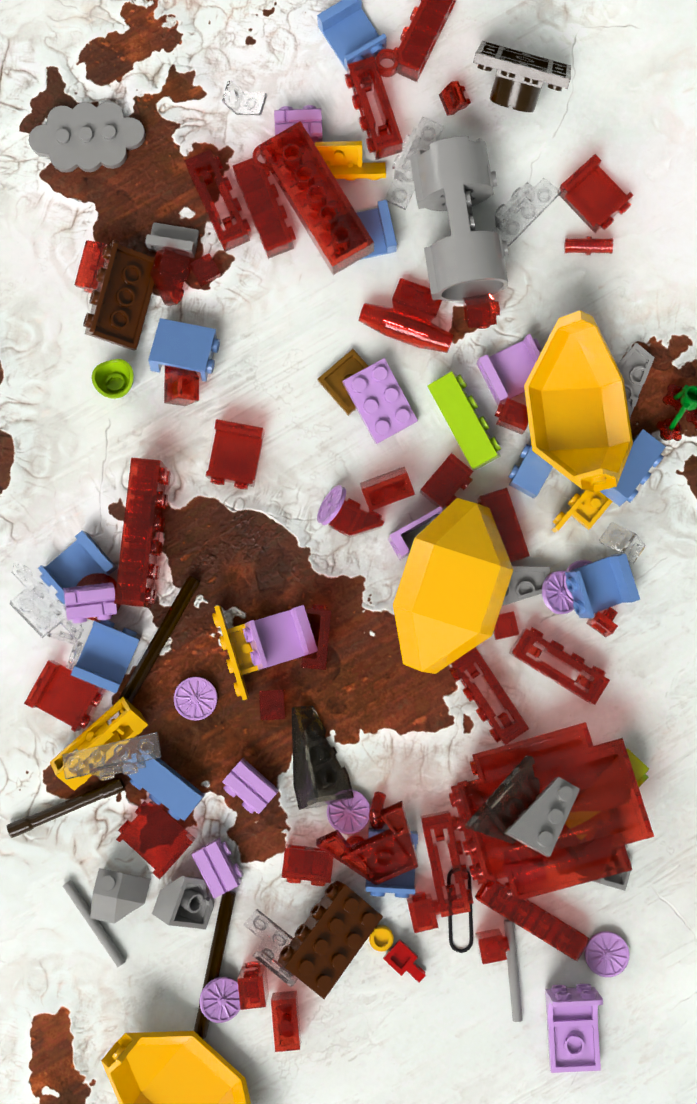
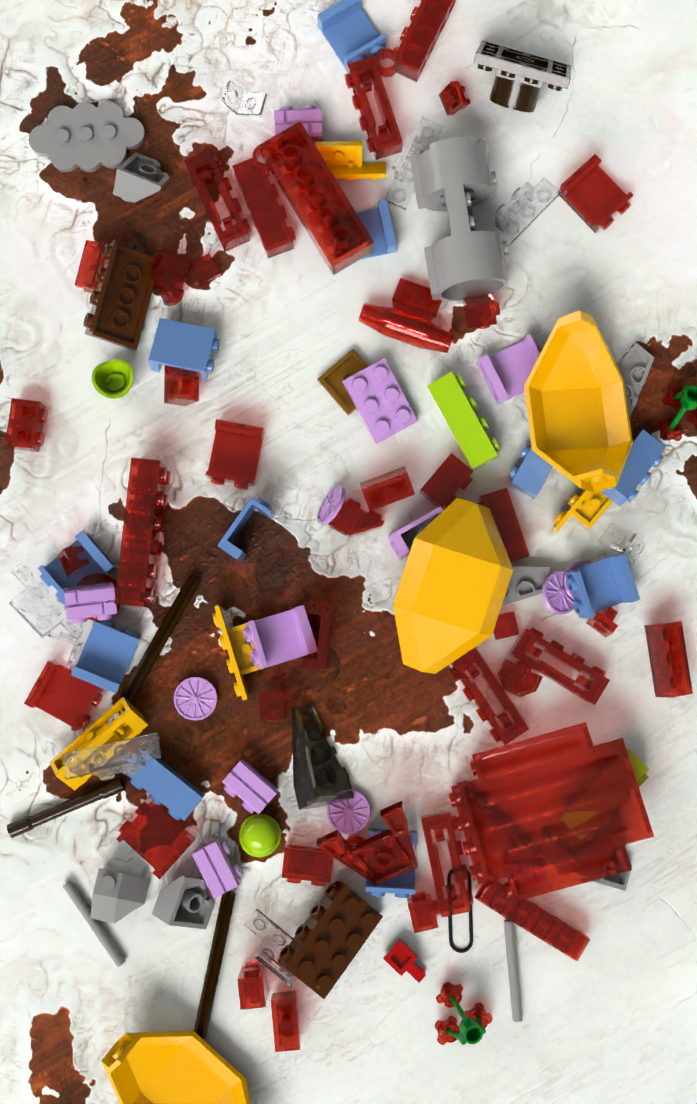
(26, 425): none -> clear red brick
(70, 560): none -> clear red tile
(139, 178): none -> light grey slope
(174, 238): light grey panel -> none
(220, 1000): lavender wheel -> none
(226, 542): none -> medium blue panel
(260, 835): none -> lime helmet
(374, 813): clear red arm -> none
(381, 938): yellow tile -> none
(472, 1023): none -> plant
(492, 946): clear red brick -> none
(507, 802): clear smoke wing -> none
(512, 416): clear red brick -> none
(518, 678): none -> clear red hair
(544, 819): light grey wing -> none
(573, 1028): lavender bracket -> none
(588, 245): clear red pin -> none
(607, 954): lavender wheel -> none
(668, 659): none -> clear red brick

